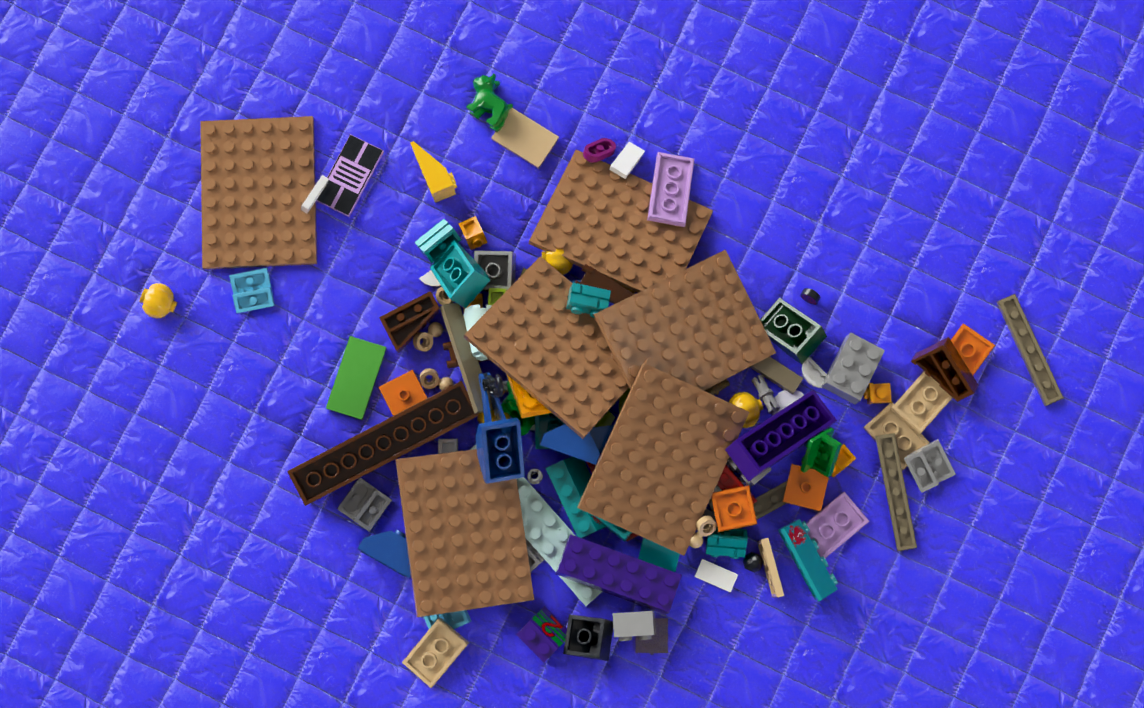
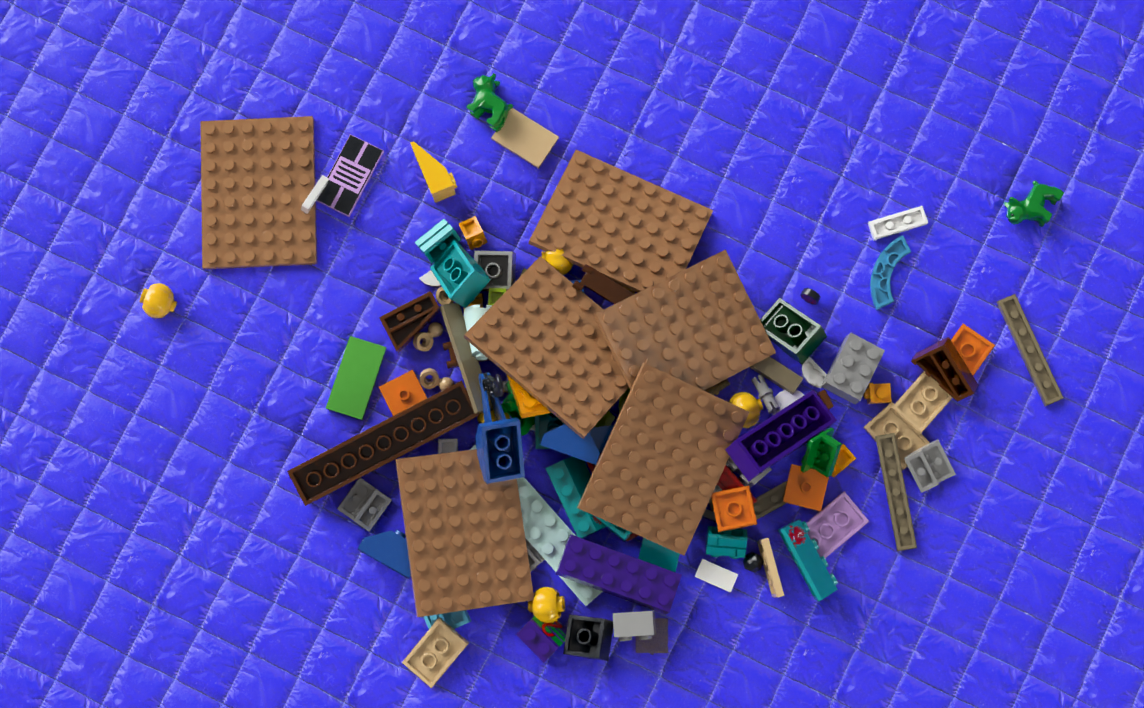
(252, 290): medium azure slope -> none
(531, 473): light grey pin -> none
(547, 605): none -> yellow plant
(587, 299): teal brick -> none
(599, 150): magenta plate -> none
(627, 160): white tile -> none
(670, 189): lavender tile -> none
(705, 527): tan plate -> none
(825, 398): none -> reddish brown tile
(883, 269): none -> dark azure tile
(897, 223): none -> white tile
(1033, 206): none -> green animal

